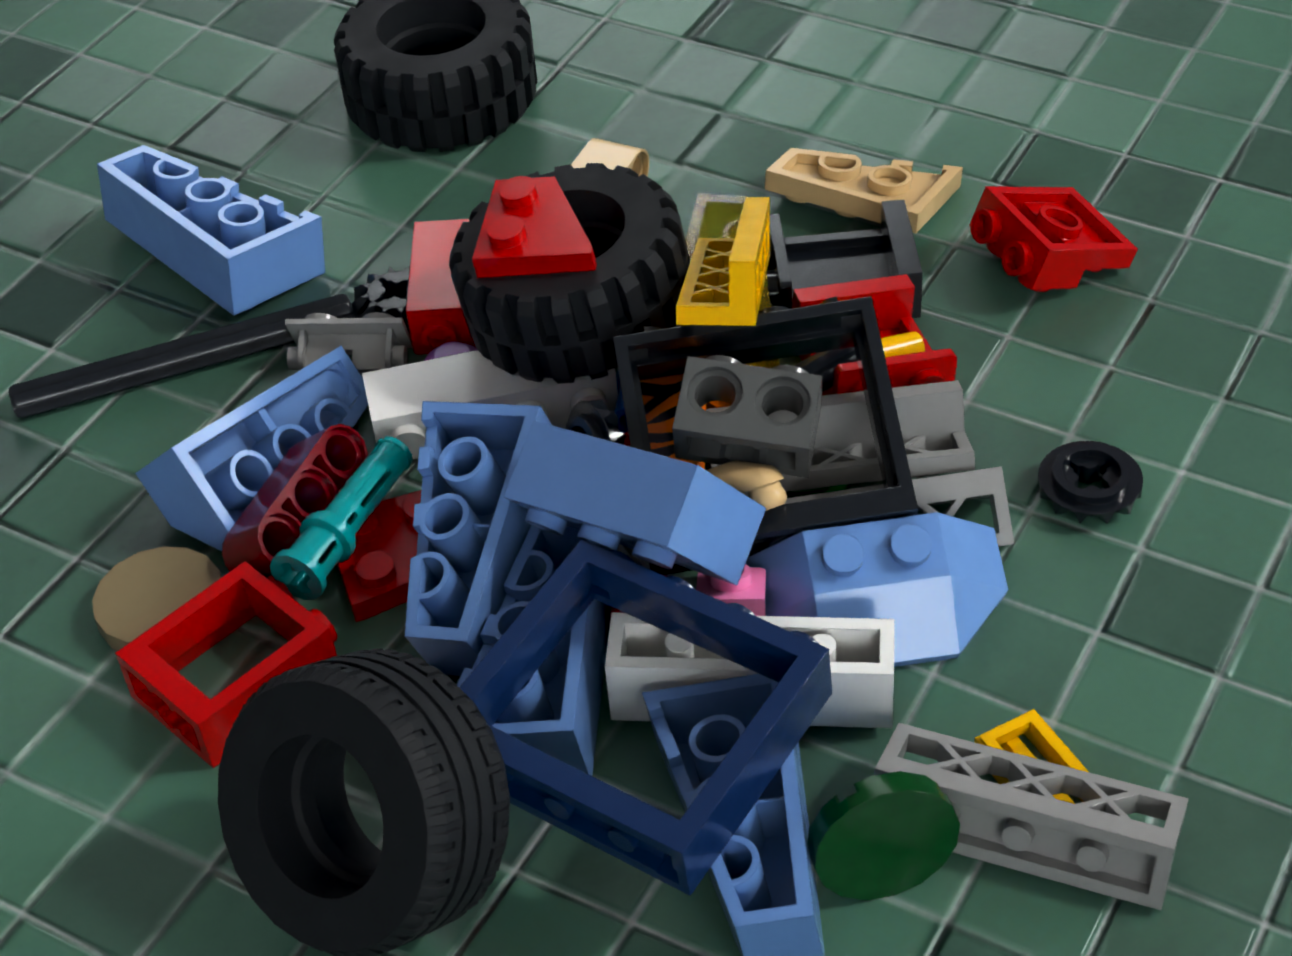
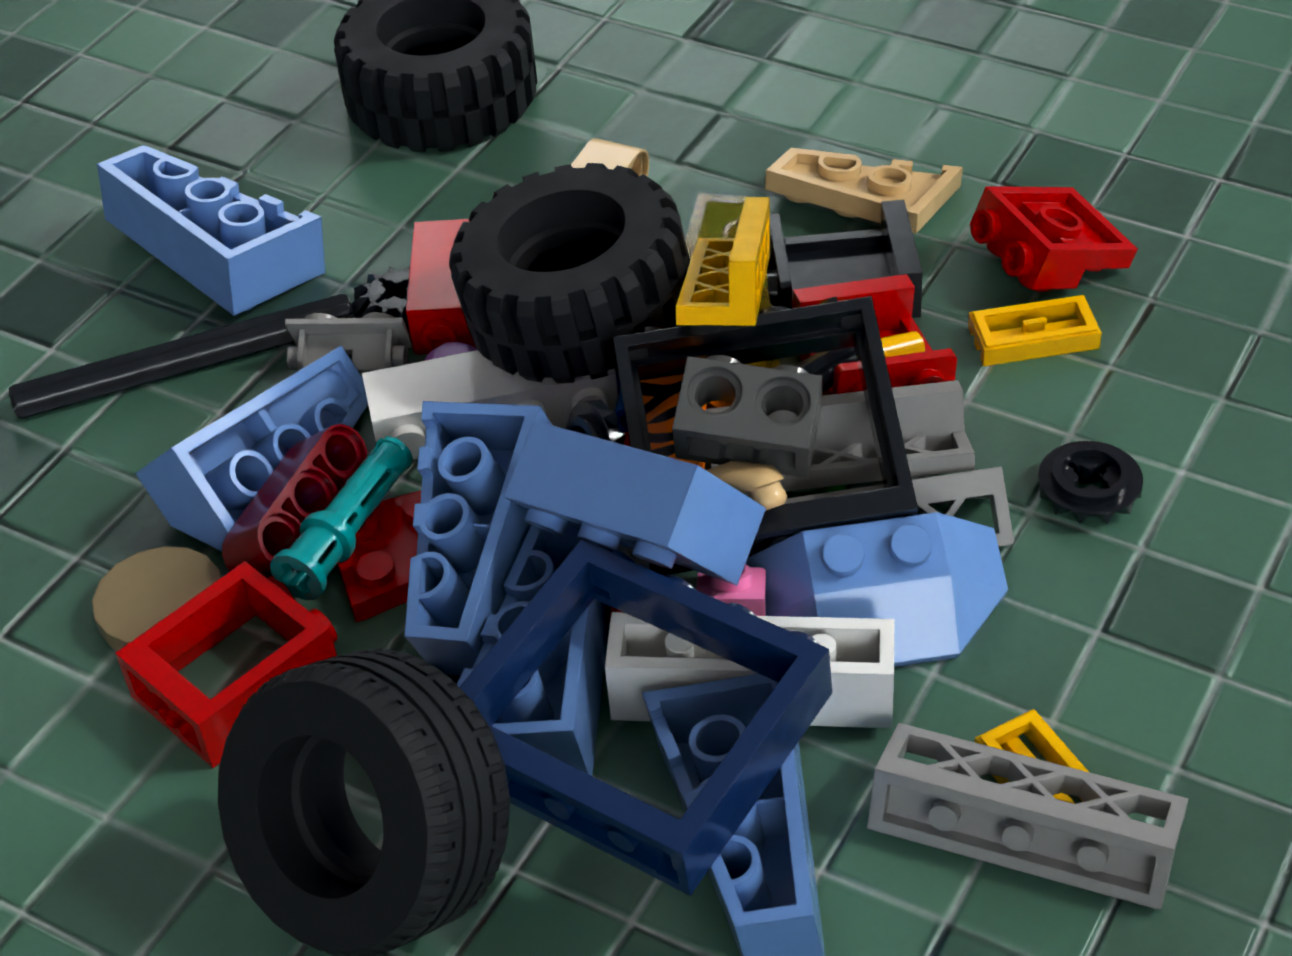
(530, 231): red wing -> none
(883, 836): dark green tile -> none
(1034, 330): none -> yellow tile

